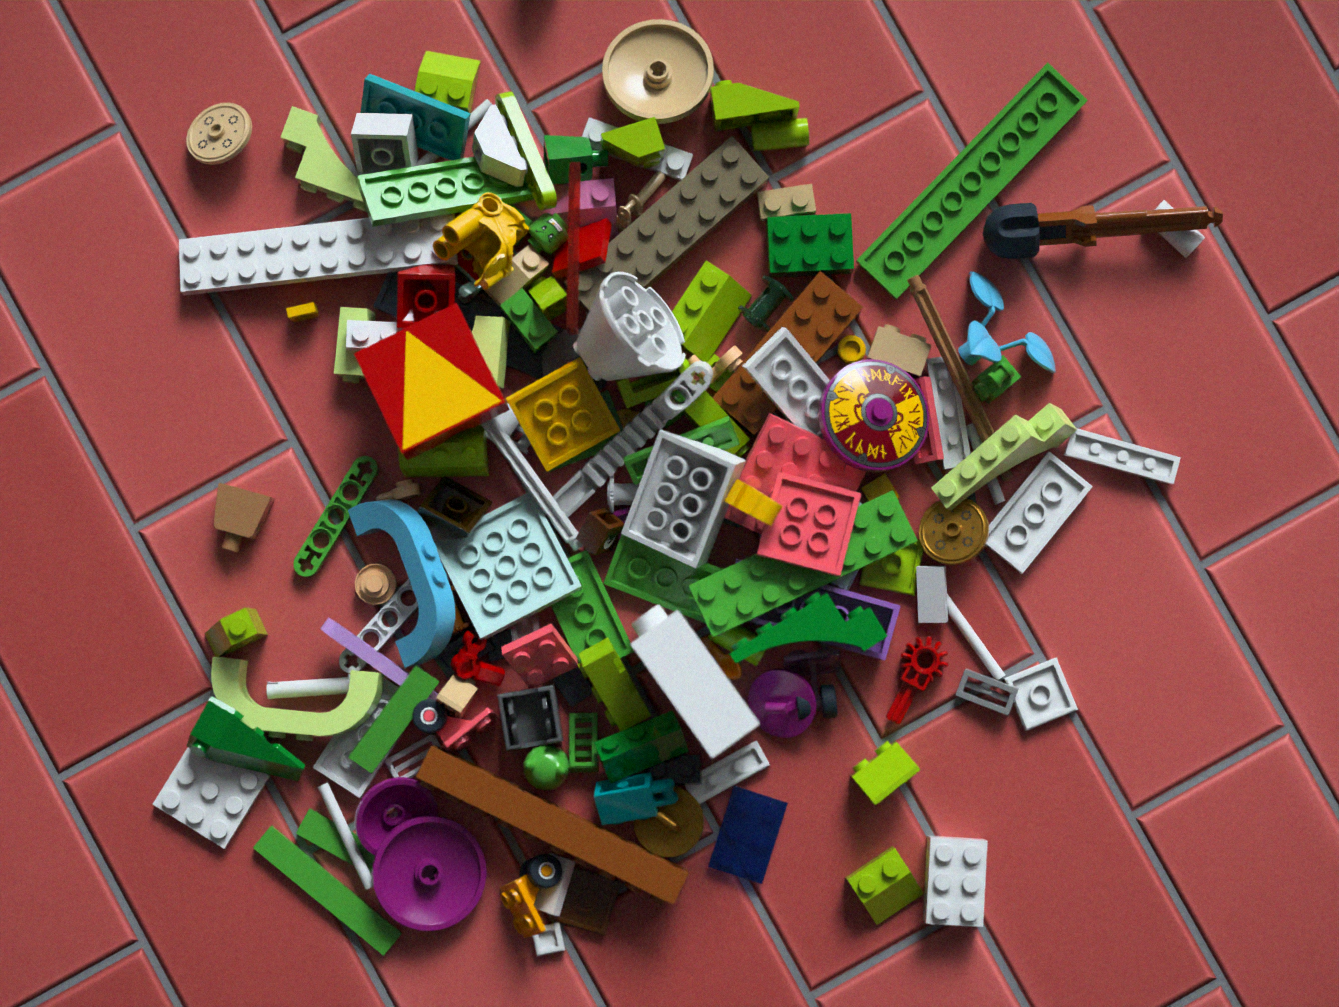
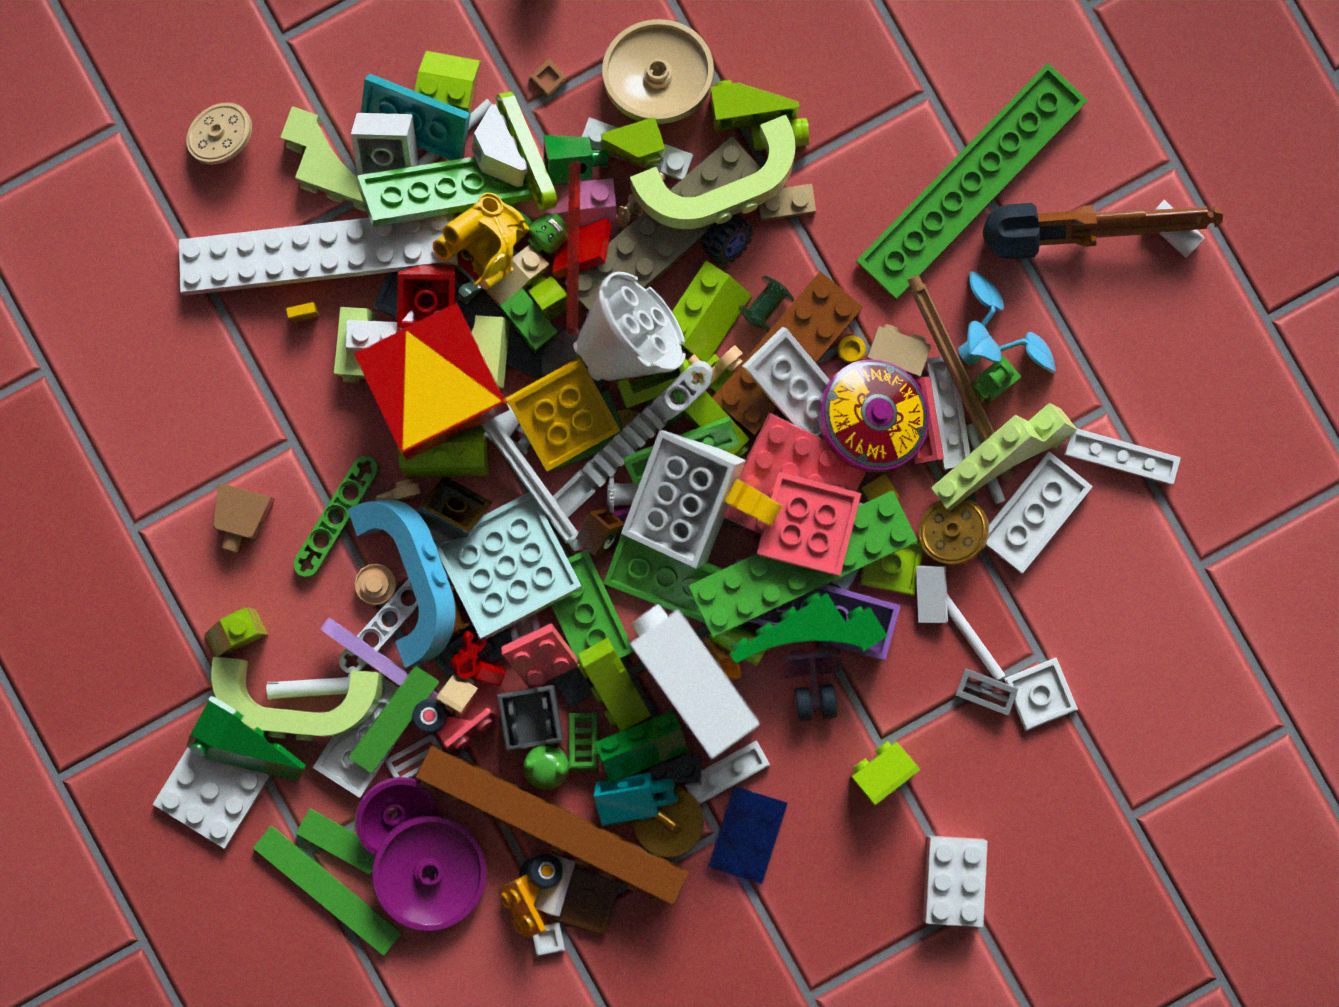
(346, 835): white bar -> none
(548, 77): none -> nougat tile
(727, 200): none -> yellowish green arch
(728, 239): none -> black wheel
(775, 704): magenta shield -> none
(810, 245): green brick -> none
(884, 885): lime slope -> none
(915, 677): red gear -> none

